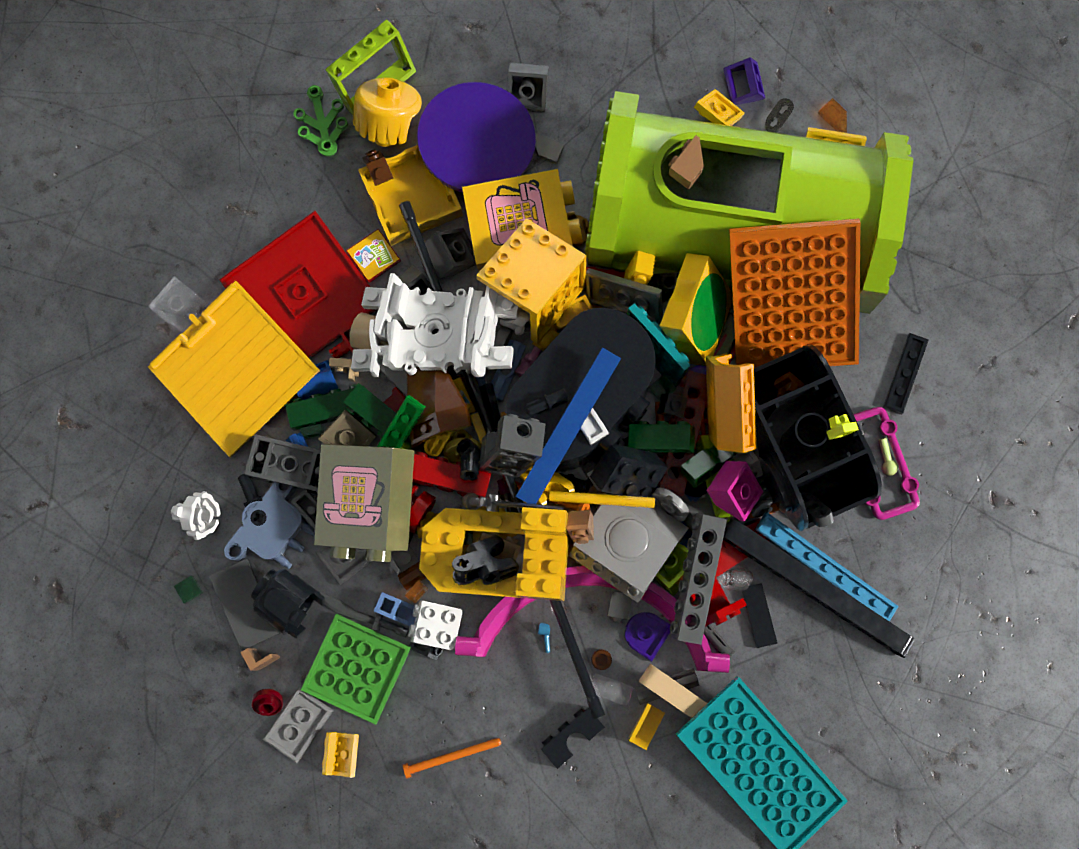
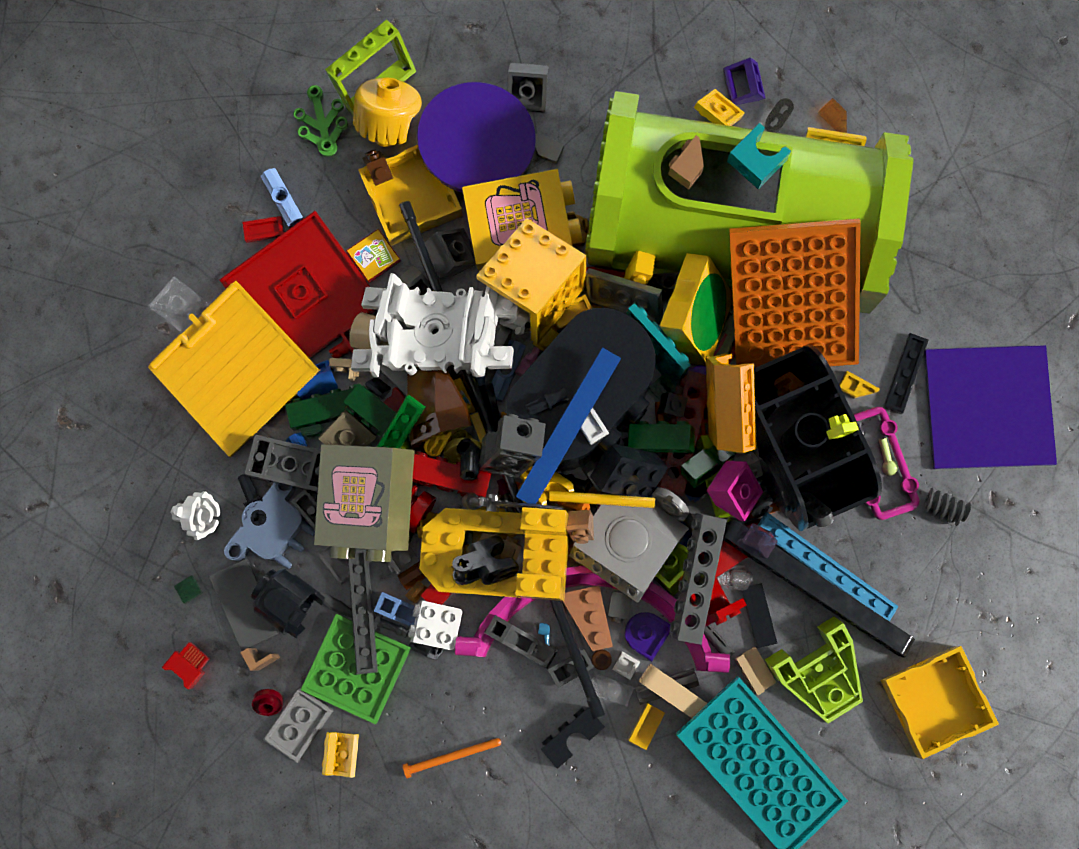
(187, 664): none -> red piece
(263, 229): none -> red tile
(276, 188): none -> light blue piece
(362, 614): none -> dark grey tile
(378, 387): none -> black slope
(433, 596): none -> red brick
(521, 642): none -> dark grey arch
(565, 670): none -> dark grey brick
(589, 615): none -> nougat wedge
(626, 665): none -> white tile
(753, 164): none -> teal piece
(755, 671): none -> tan panel
(760, 540): none -> clear purple panel
(825, 678): none -> lime wedge
(856, 386): none -> yellow tile
(939, 702): none -> yellow tile
(947, 506): none -> dark grey piece
(990, 407): none -> dark purple tile

